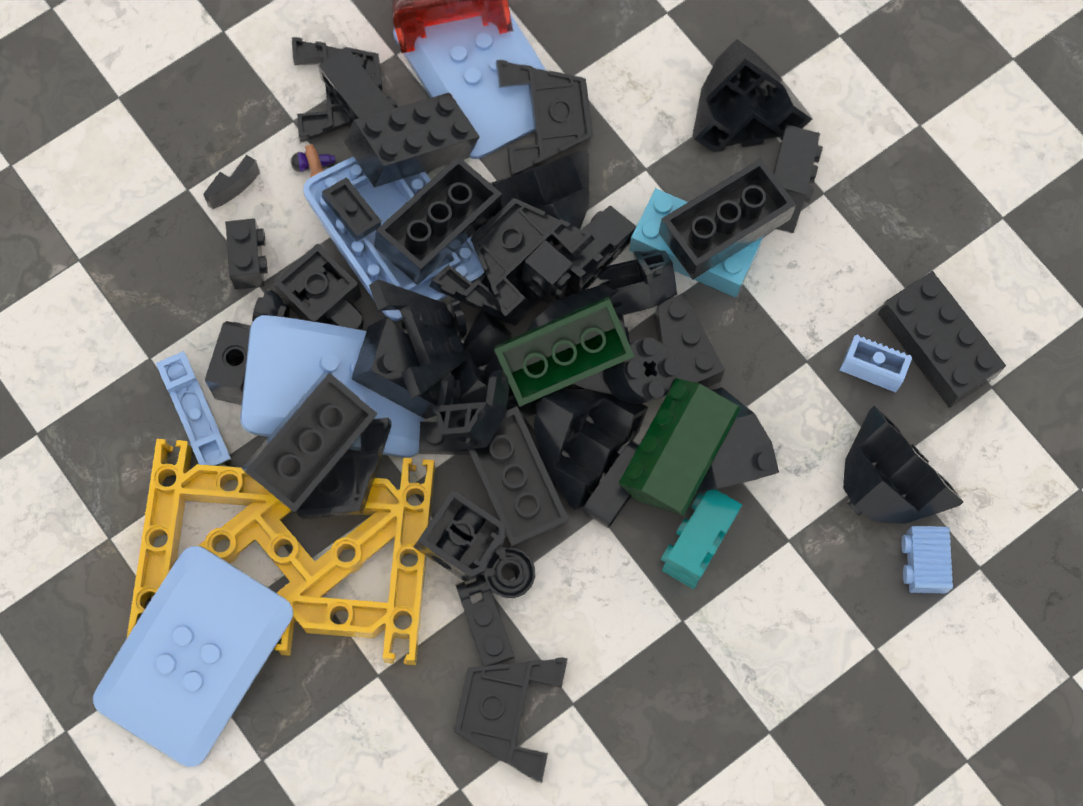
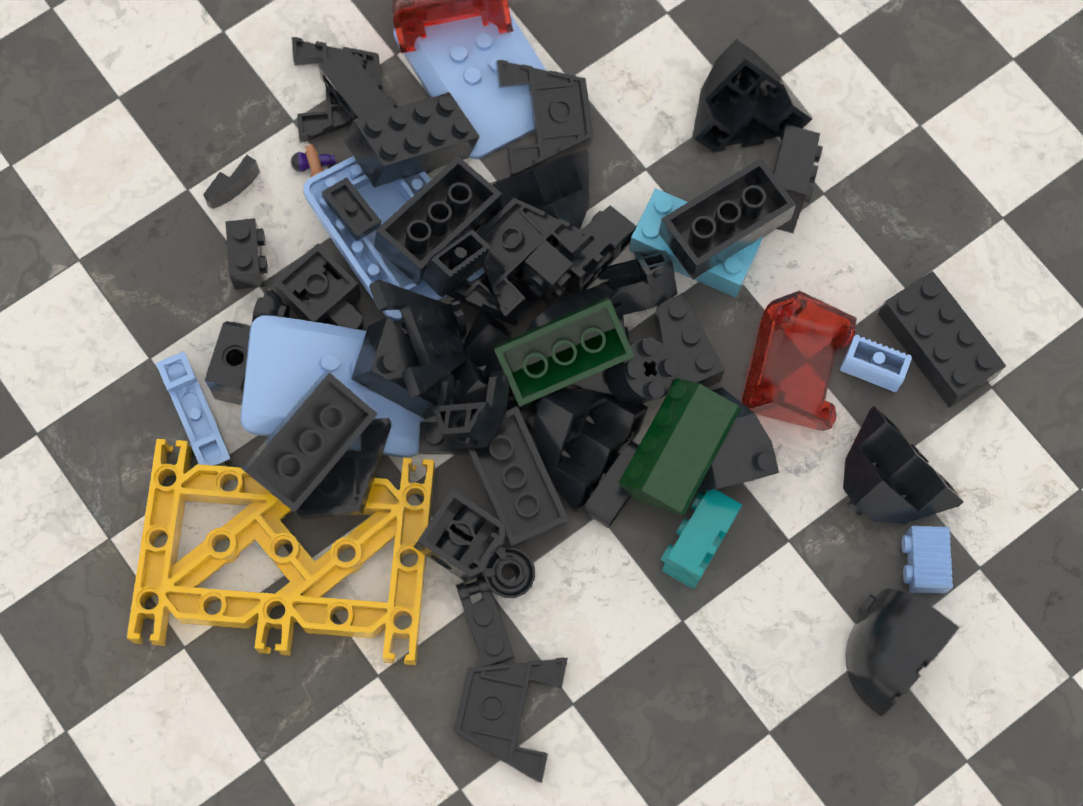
(192, 656): light blue wedge -> none
(455, 262): none -> black brick
(796, 360): none -> clear red windscreen
(892, 646): none -> black brick

